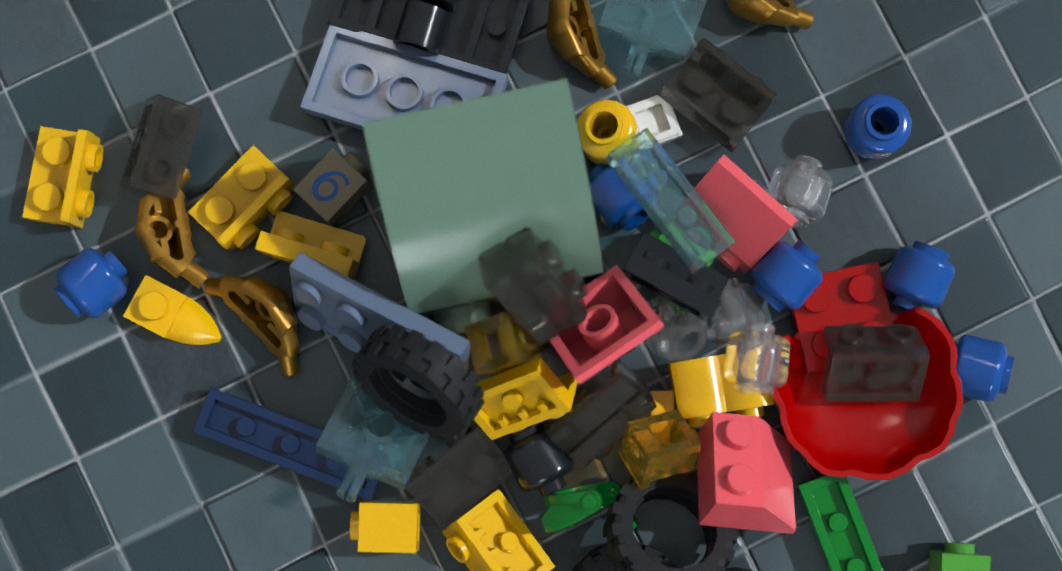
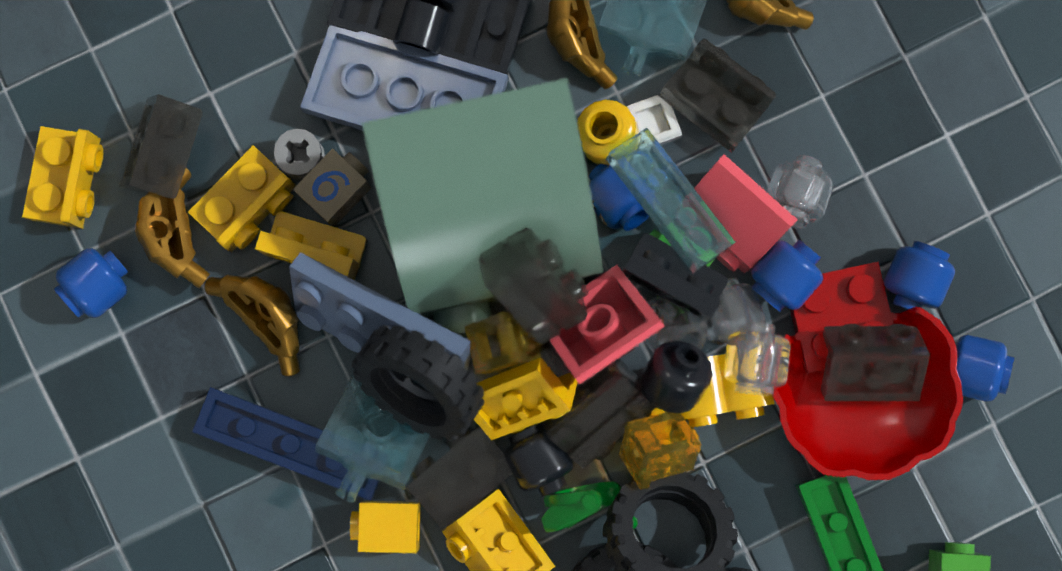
(171, 314): yellow plate -> none
(303, 159): none -> light grey wheel
(676, 376): none -> black head
(744, 475): coral slope -> none
(886, 115): blue head -> none

